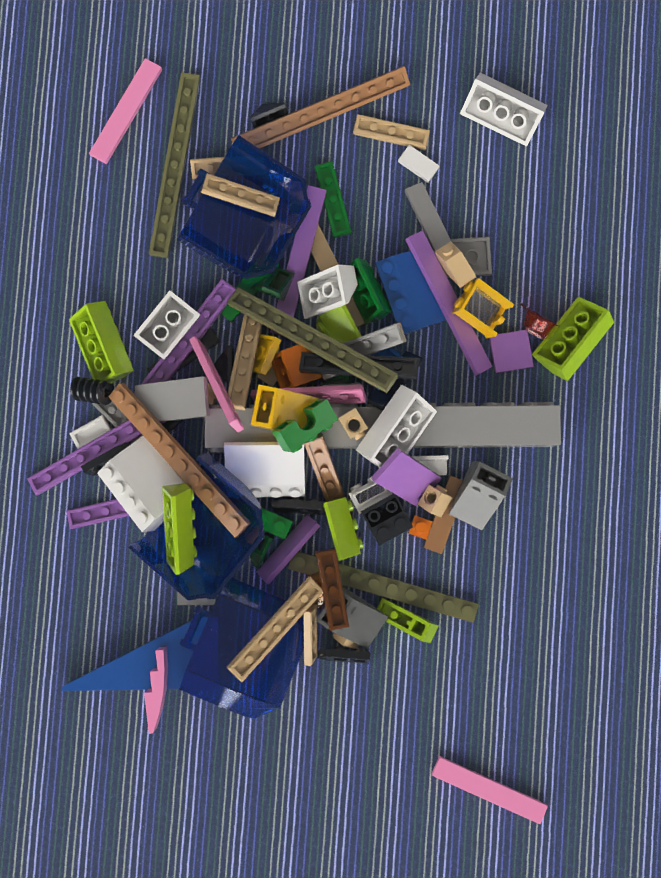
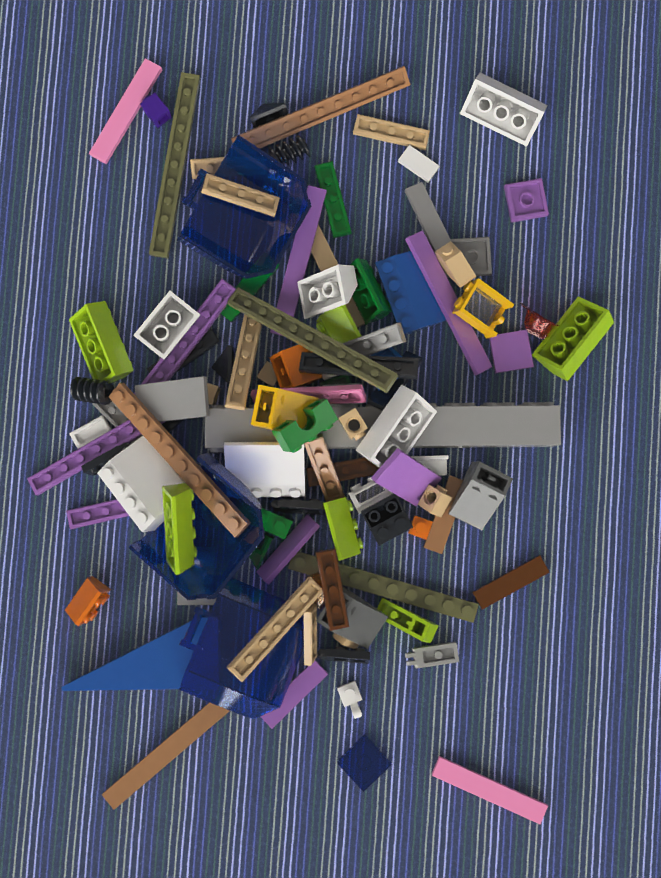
(87, 600): none -> orange slope
(155, 110): none -> dark purple brick
(156, 696): bright pink slope -> none
(163, 754): none -> medium nougat tile
(216, 384): bright pink tile -> none
(266, 350): yellow plate -> none
(275, 284): dark green slope -> none
(290, 151): none -> black piece
(297, 690): none -> medium lavender tile
(346, 470): none -> reddish brown tile
(350, 696): none -> white plate
(364, 762): none -> clear blue tile
(433, 655): none -> light grey hinge
(510, 582): none -> reddish brown tile
(526, 200): none -> medium lavender tile

